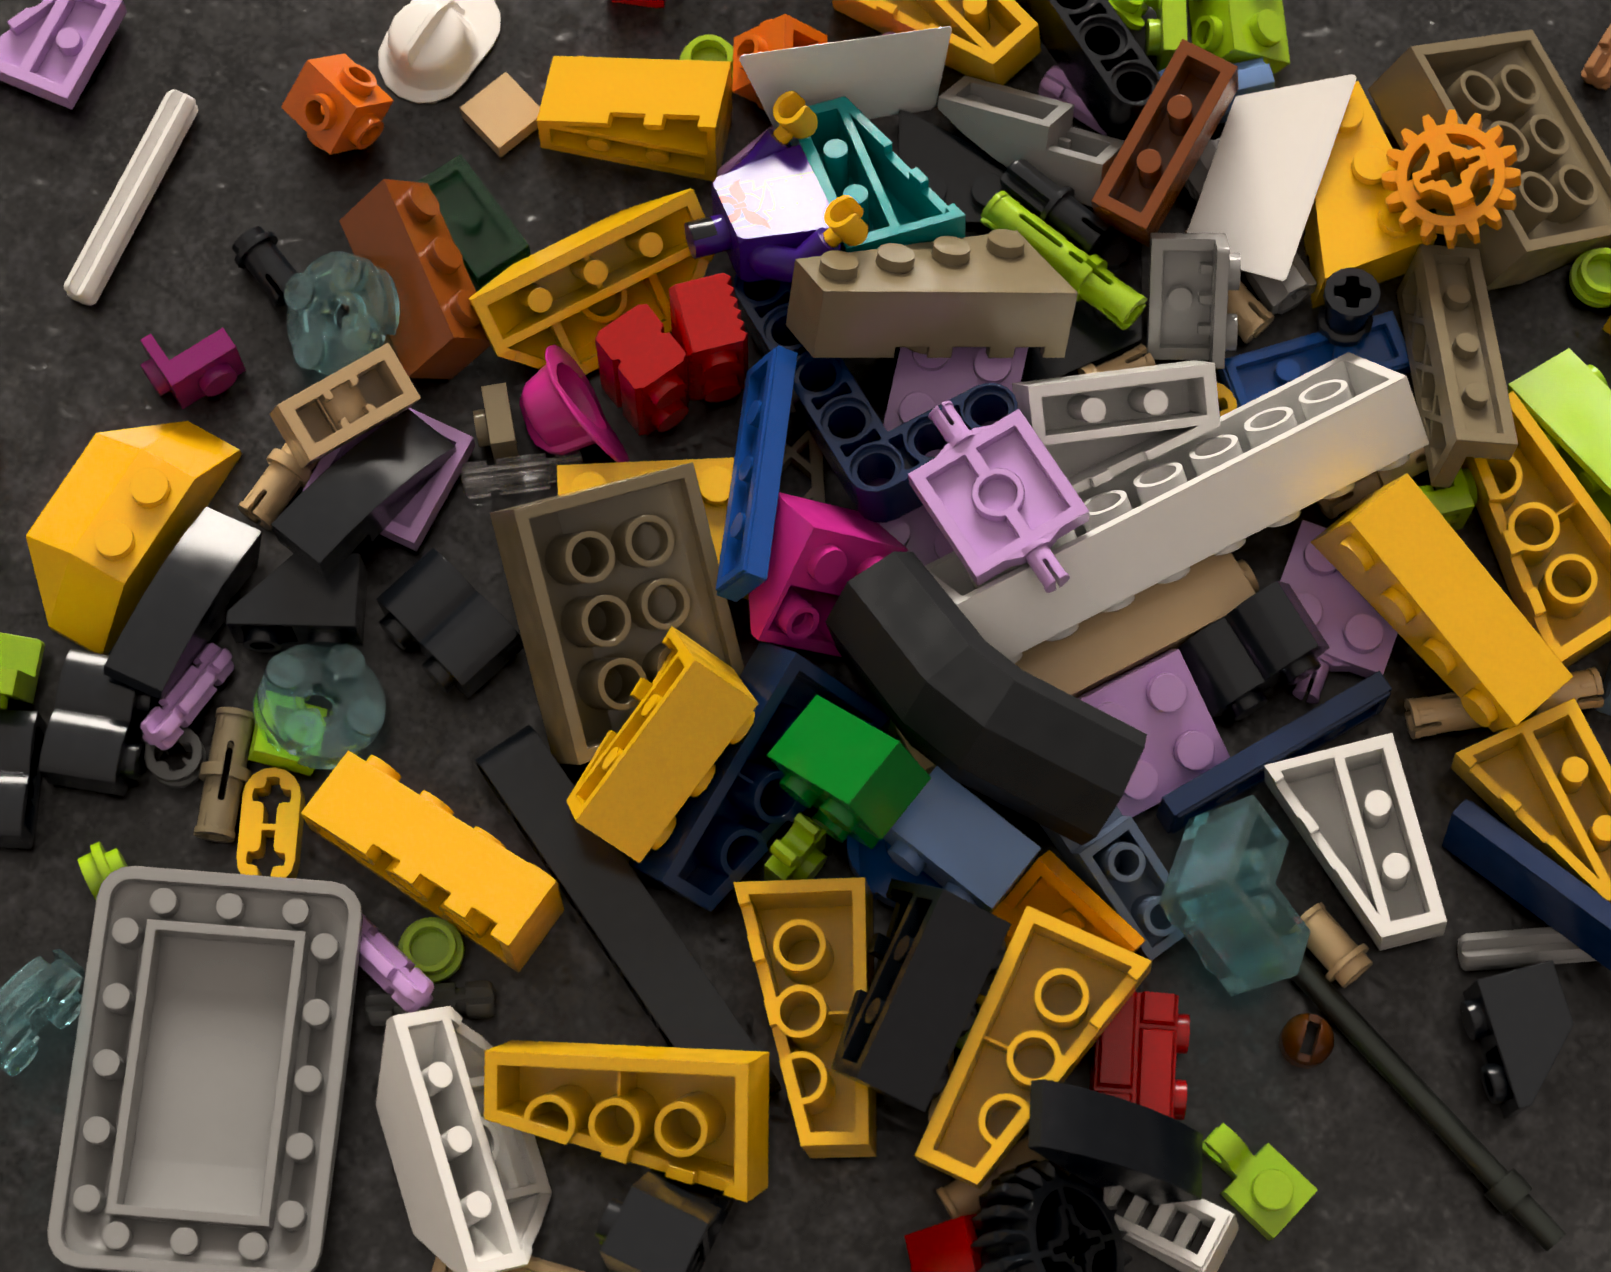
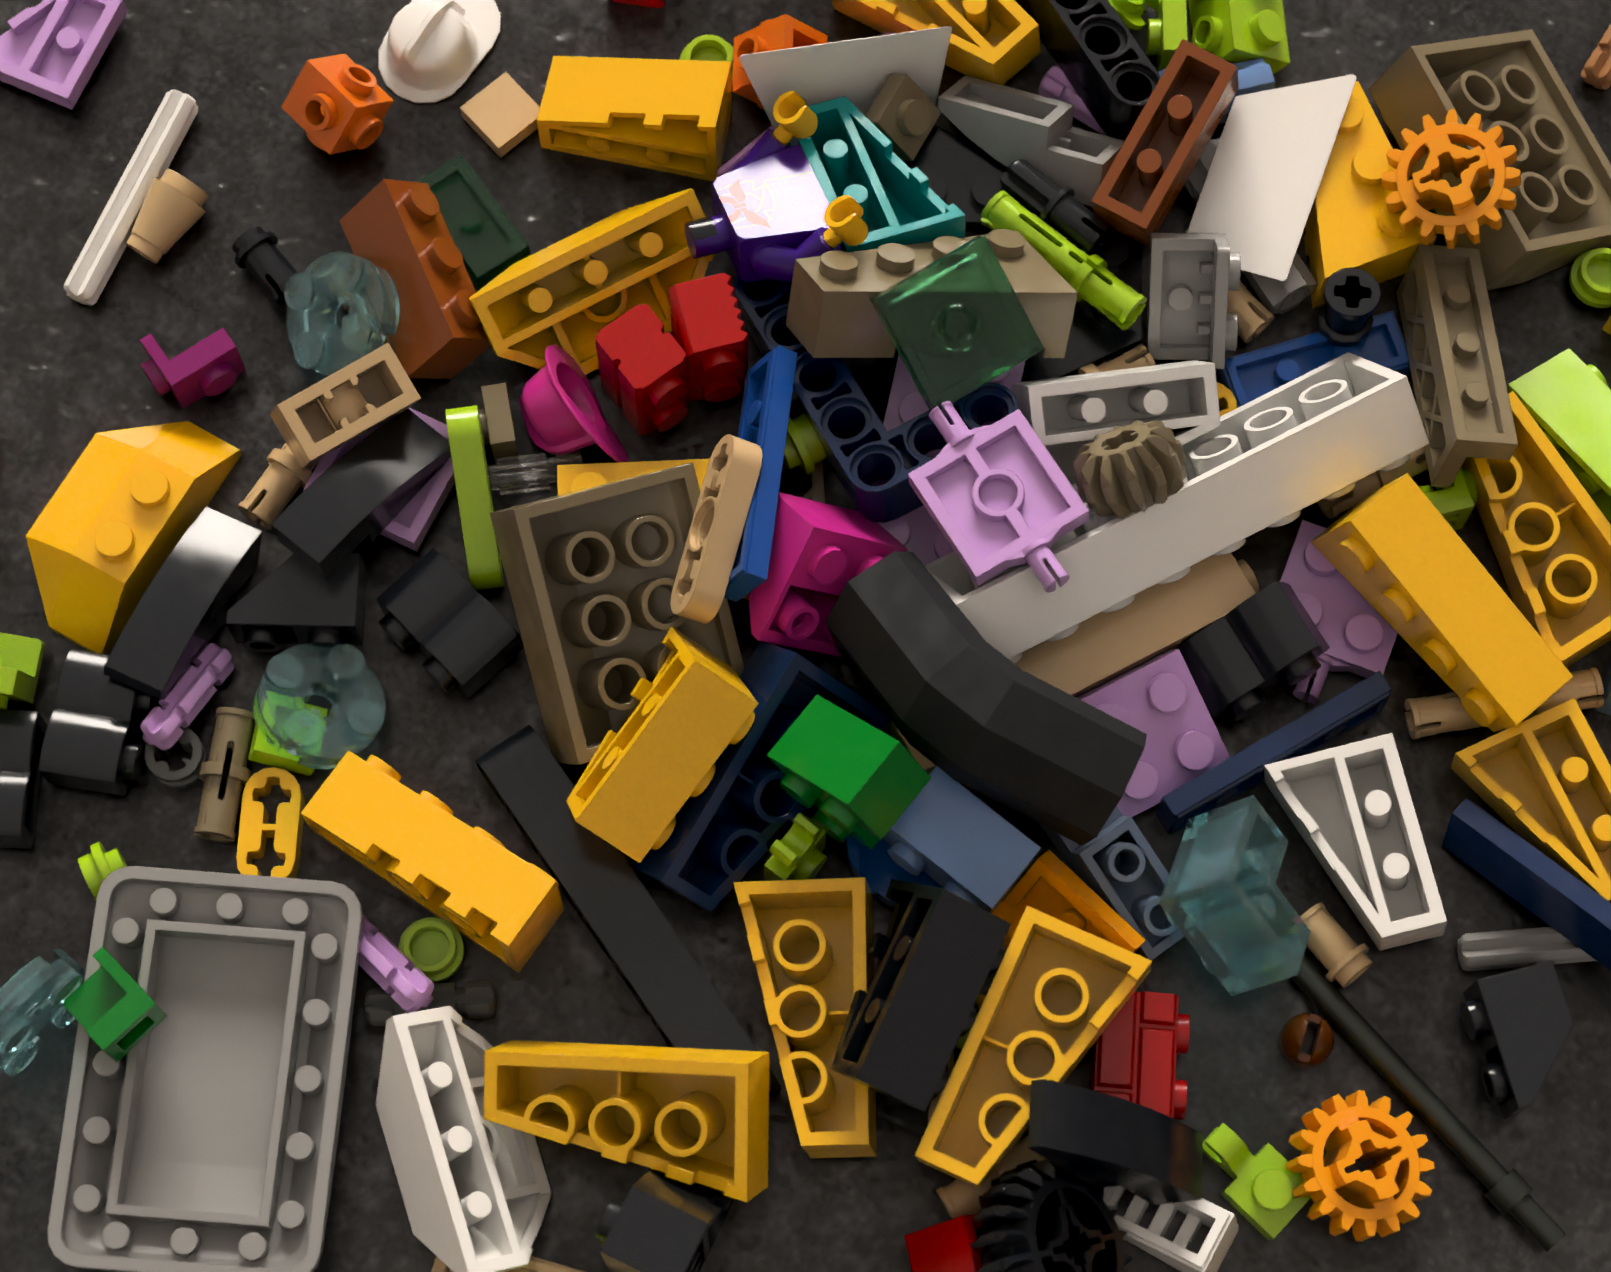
(113, 1008): none -> green panel
(166, 215): none -> tan cone
(474, 497): none -> lime beam
(716, 529): none -> tan beam
(802, 445): none -> lime plate
(903, 115): none -> dark tan plate
(957, 323): none -> clear green plate
(1130, 468): none -> dark tan gear
(1373, 1195): none -> light orange gear

